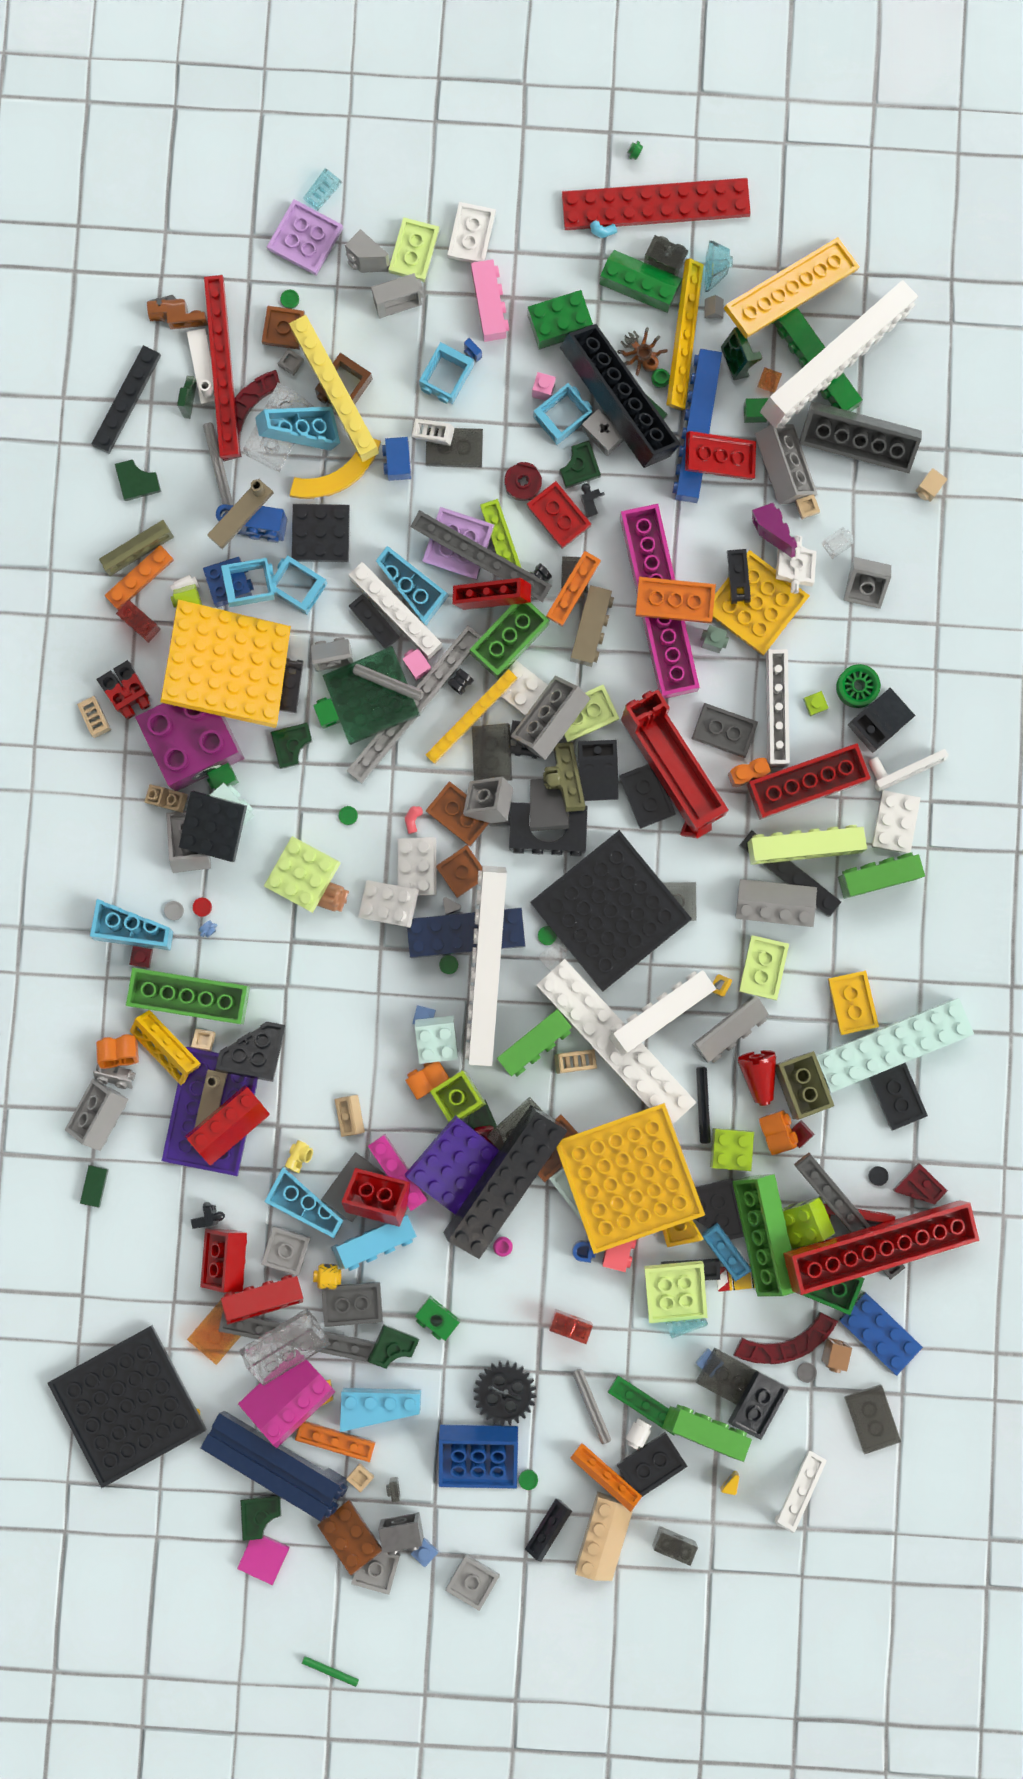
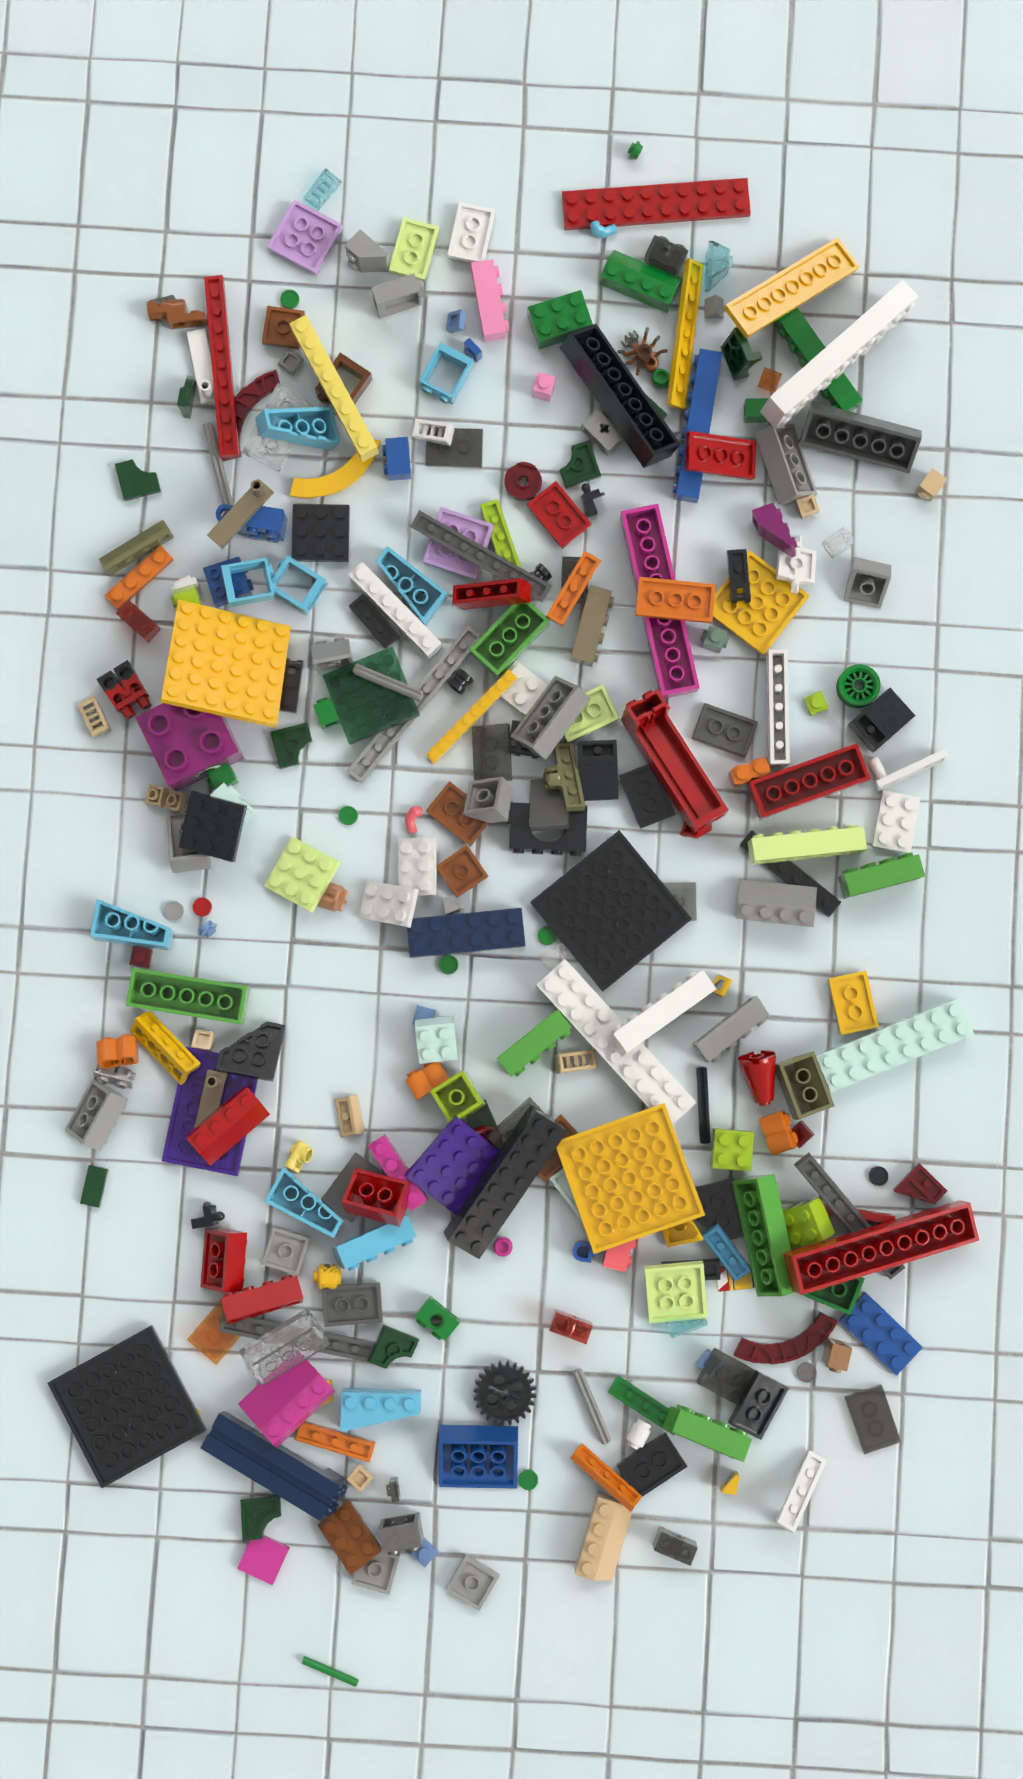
(126, 399): black plate -> none
(416, 663): bright pink brick -> none
(456, 321): none -> medium blue plate
(487, 965): white brick -> none
(548, 426): medium azure window -> none
(548, 1530): black plate -> none
(763, 967): yellowish green plate -> none
(898, 1096): black plate -> none

